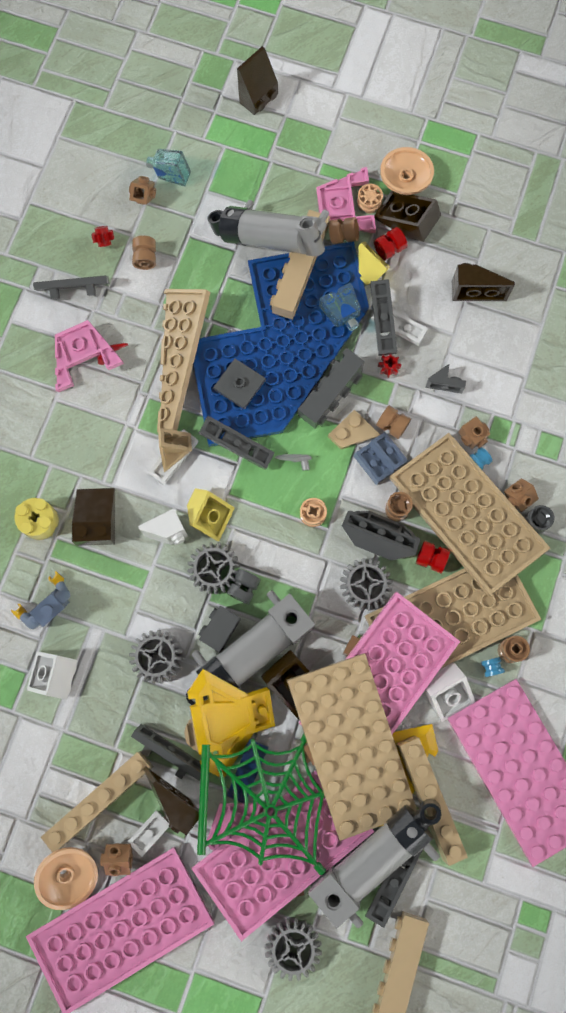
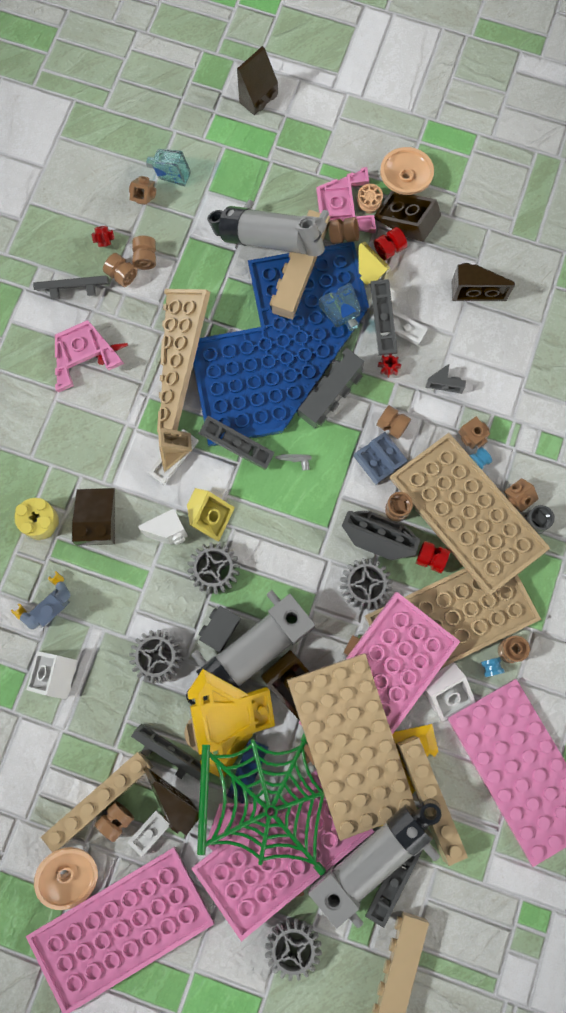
(108, 825): none -> medium nougat wheel
(117, 268): none -> medium nougat wheel
(117, 859): medium nougat brick -> none
(239, 383): dark grey plate -> none
(247, 580): dark grey wheel -> none
(313, 512): light nougat wheel -> none
(352, 431): tan wing -> none

